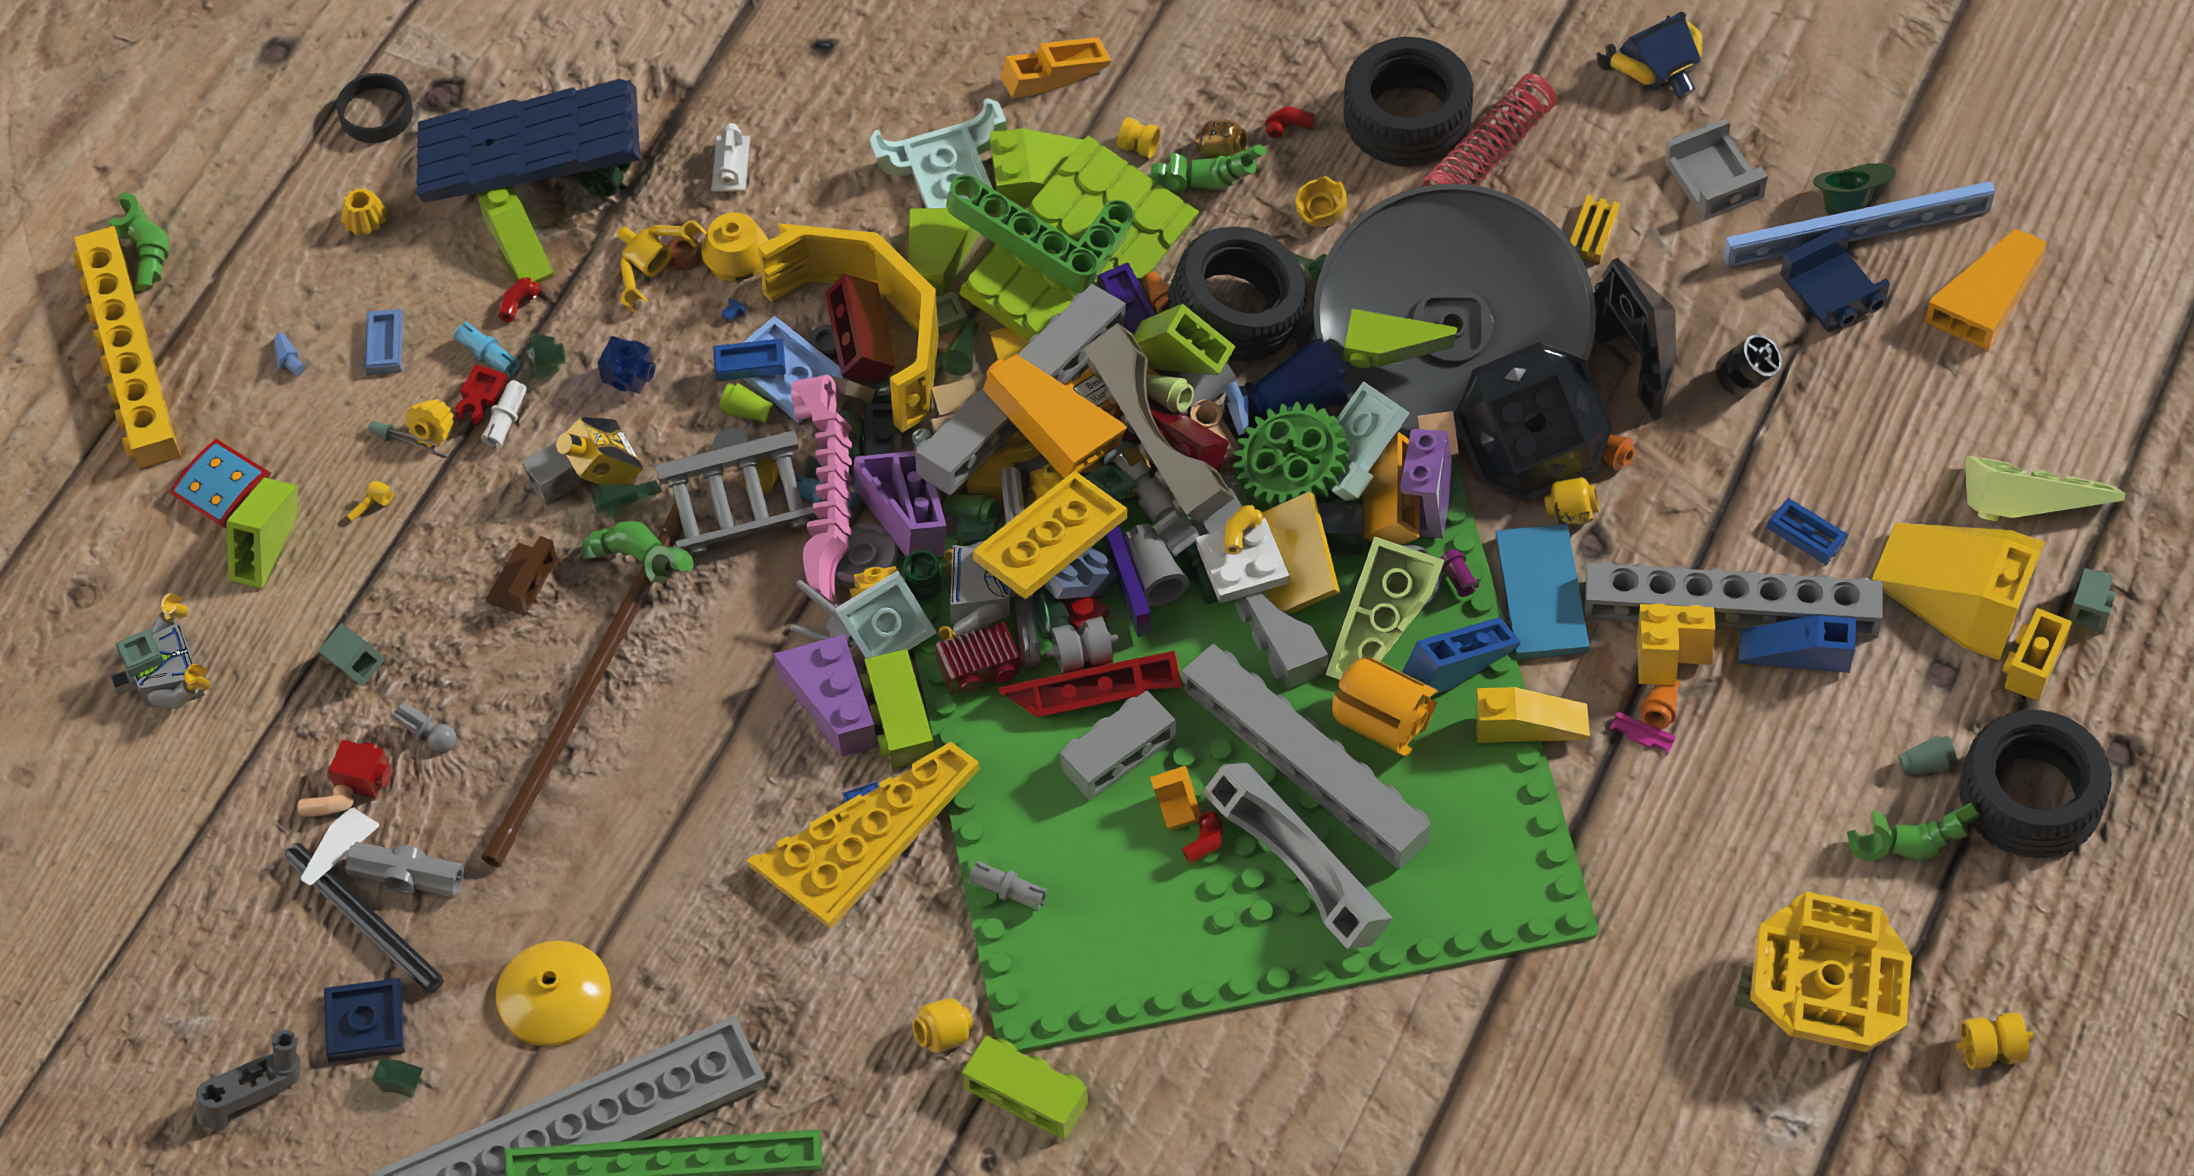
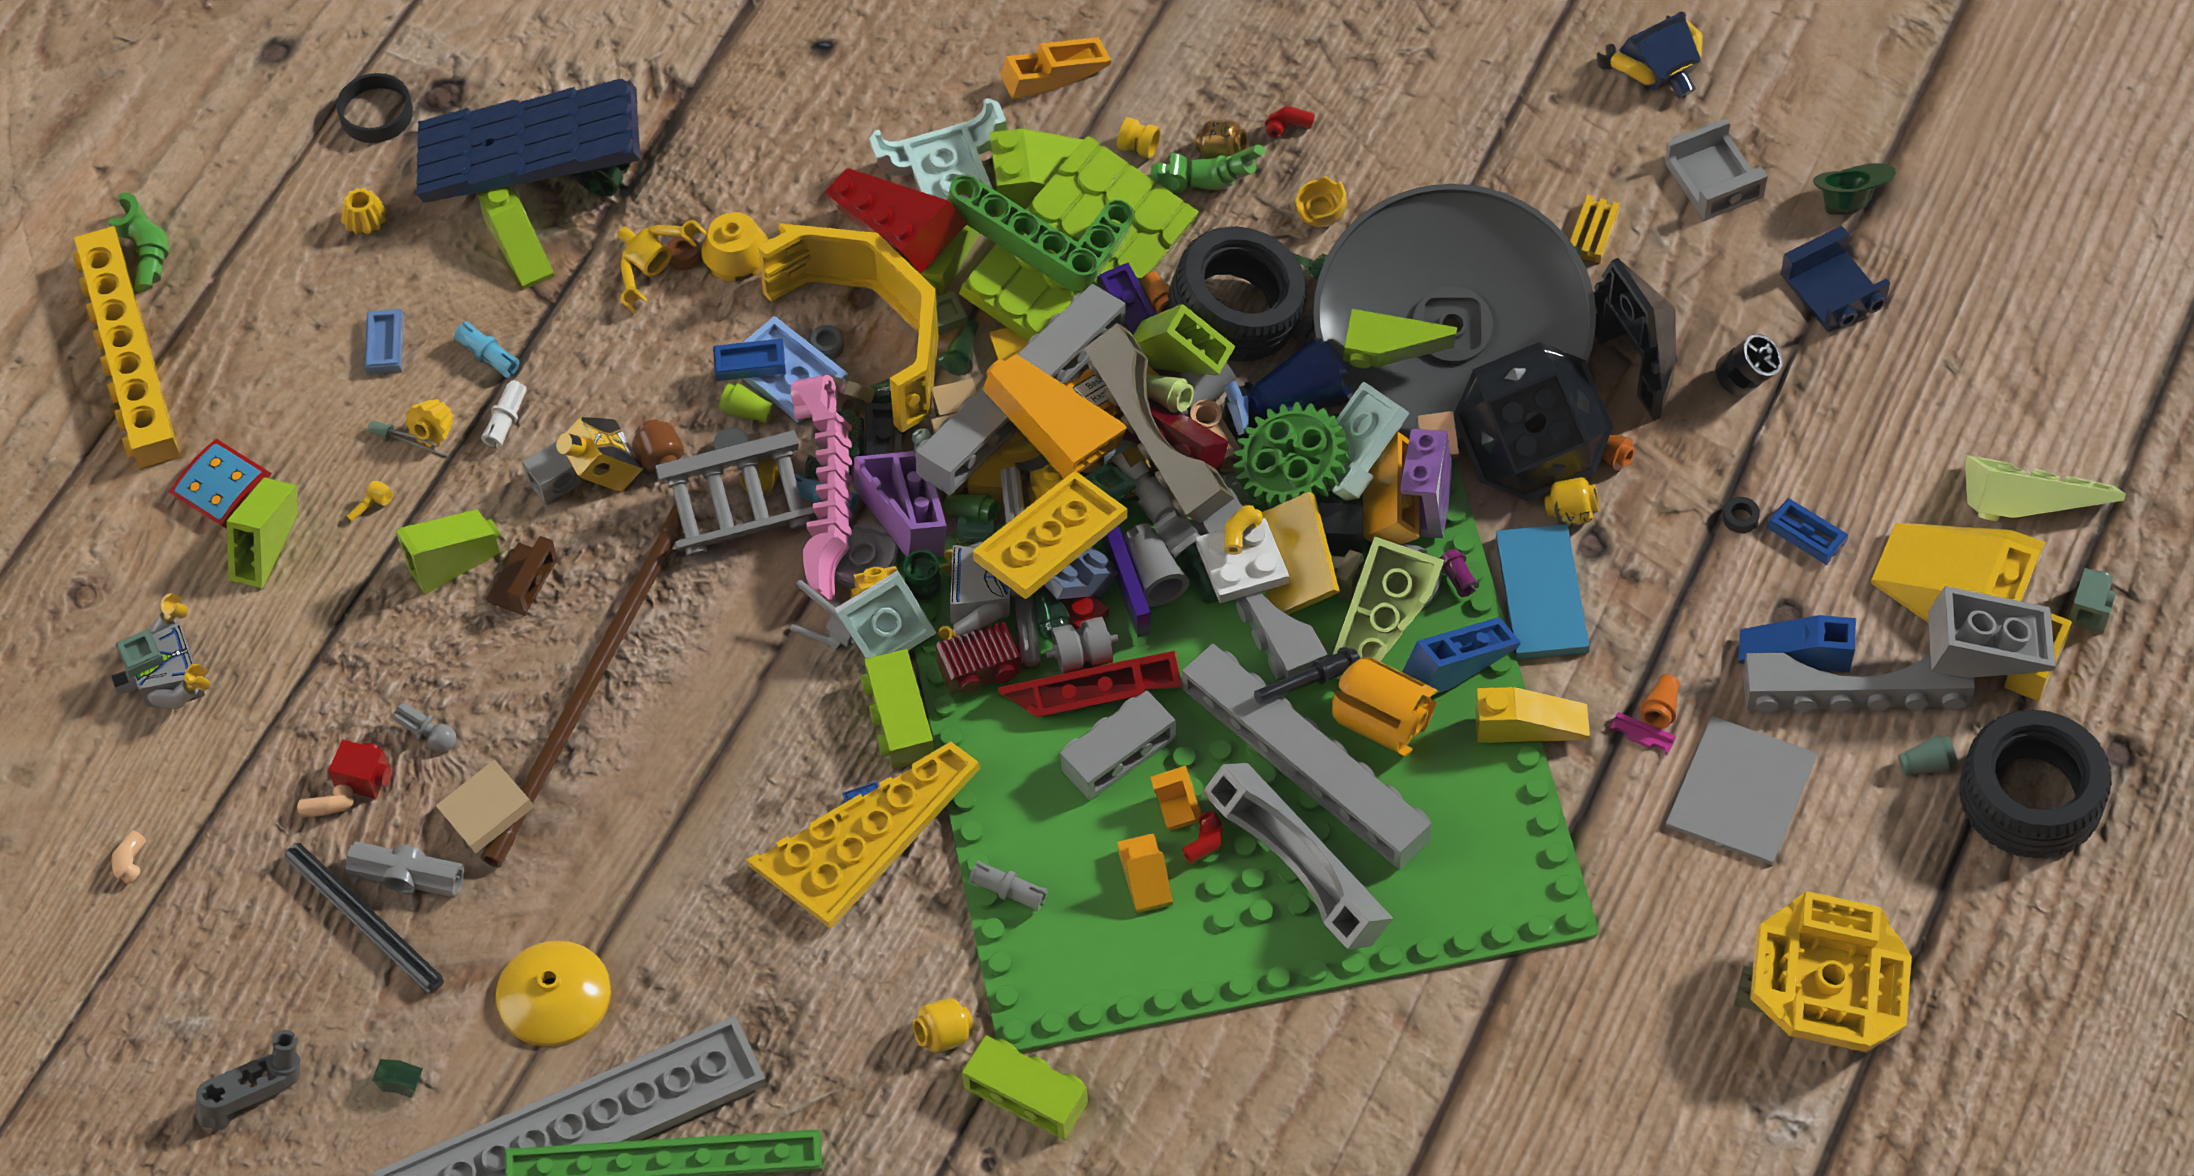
(123, 857): none -> light nougat arm
(287, 355): medium blue bar -> none
(343, 833): white sticker -> none
(351, 654): sand green brick -> none
(364, 1020): dark blue tile -> none
(447, 547): none -> lime slope
(480, 389): red plate -> none
(485, 806): none -> tan tile
(514, 294): red arm -> none
(545, 356): clear green cone -> none
(616, 497): clear green cone -> none
(626, 365): clear blue brick -> none
(638, 541): bright green piece -> none
(656, 444): none -> dark orange head
(730, 160): white hinge -> none
(733, 309): blue piece -> none
(830, 690): medium lavender wedge -> none
(859, 329): dark red brick -> none
(906, 218): none -> red wedge
(1145, 873): none -> light orange slope
(1321, 672): none -> black pin
(1348, 573): none -> dark tan tile
(1414, 64): black tyre -> none
(1528, 99): coral piece -> none
(1672, 637): yellow brick -> none
(1714, 585): light grey brick -> none
(1741, 526): none -> black piece
(1741, 790): none -> light grey piece
(1783, 683): none -> light grey arch
(1862, 223): light blue tile -> none
(1911, 841): bright green piece -> none
(1987, 291): light orange slope -> none
(1988, 635): none -> light grey slope
(2001, 1039): yellow wheel -> none

